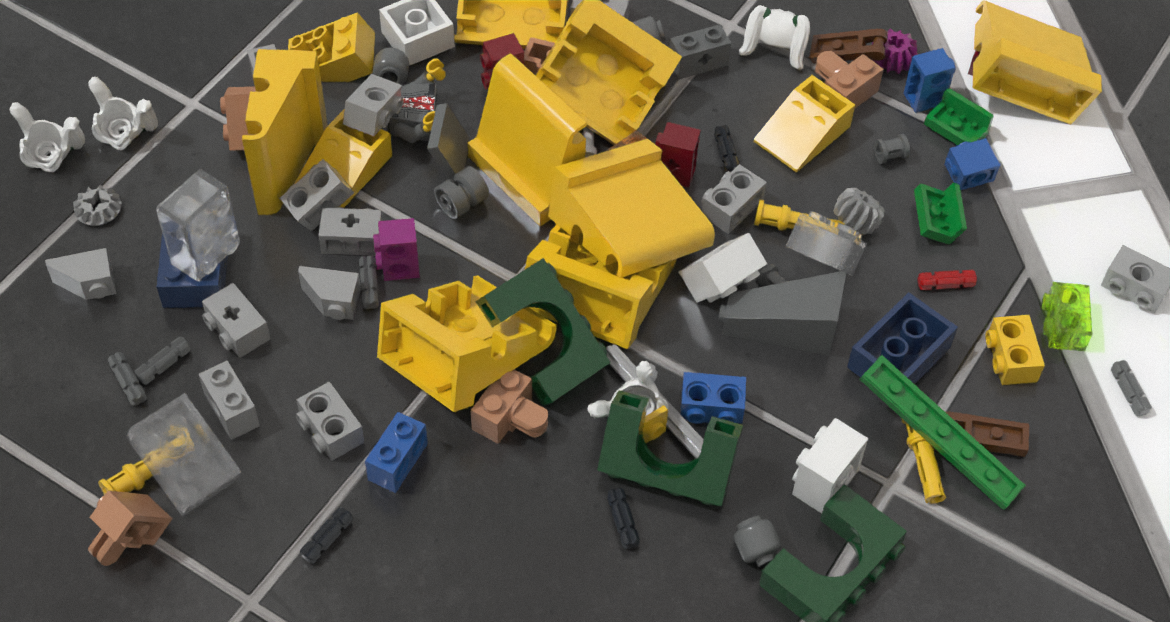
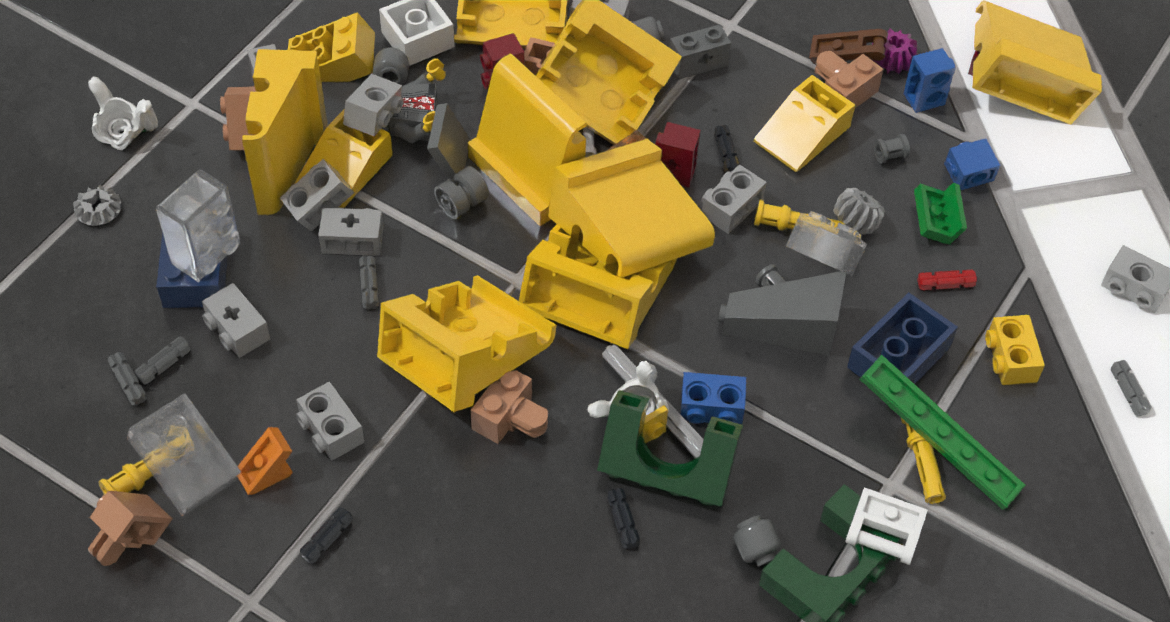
(45, 138): white hair -> none
(84, 273): light grey slope -> none
(229, 400): light grey brick -> none
(265, 462): none -> orange slope
(331, 291): light grey slope -> none
(396, 452): blue brick -> none
(397, 249): magenta brick -> none
(580, 351): dark green arch -> none
(723, 269): white brick -> none
(777, 29): white hair -> none
(828, 464): white brick -> none
(890, 517): none -> white plate
(959, 119): green bracket -> none
(995, 434): reddish brown plate -> none
(1068, 316): clear neon green brick -> none

